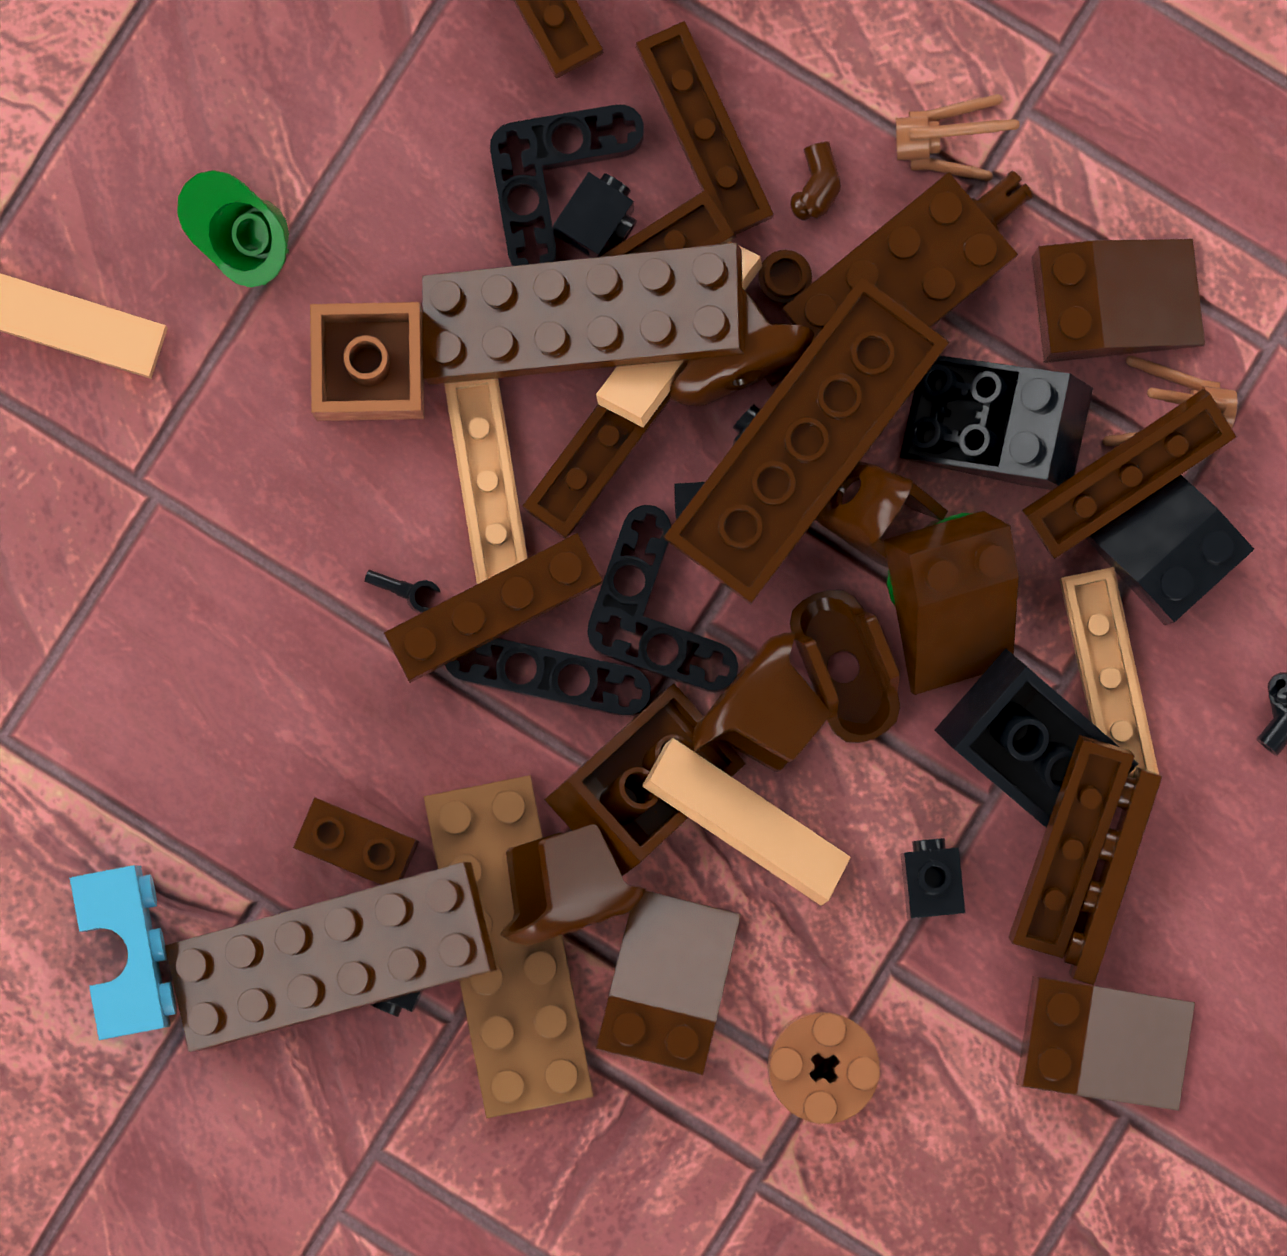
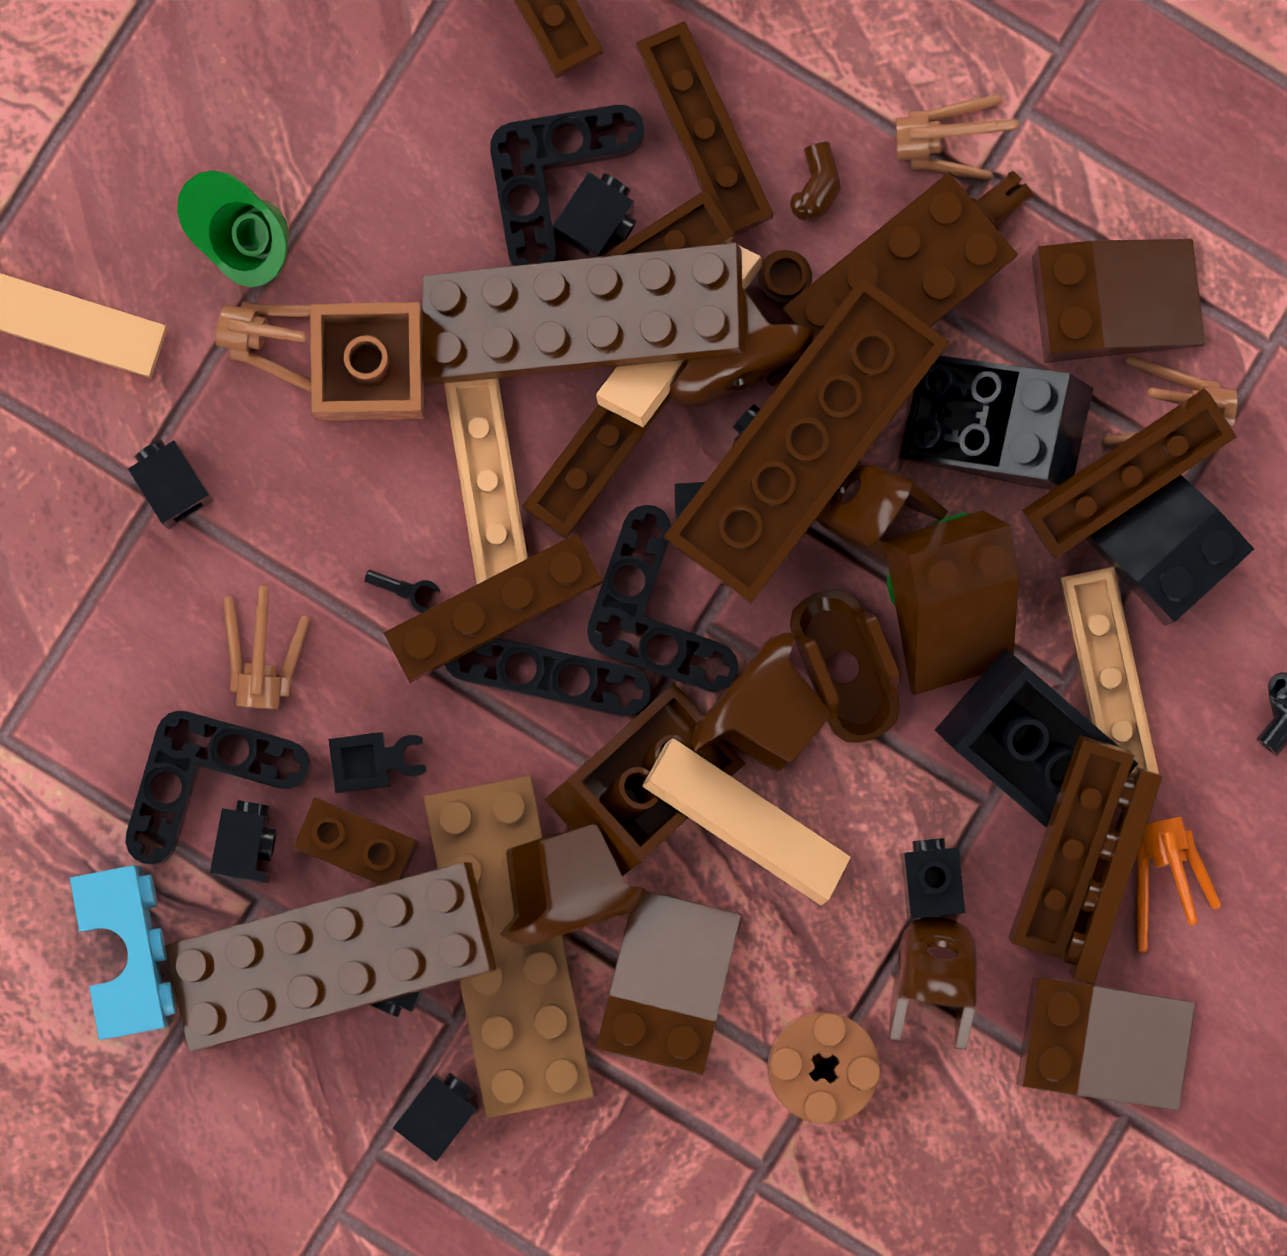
(169, 482): none -> black brick
(186, 767): none -> black beam
(244, 842): none -> black brick
(247, 328): none -> nougat plant
(258, 684): none -> nougat plant
(365, 761): none -> black plate
(437, 1114): none -> black brick
(934, 978): none -> reddish brown piece
(1169, 846): none -> orange plant

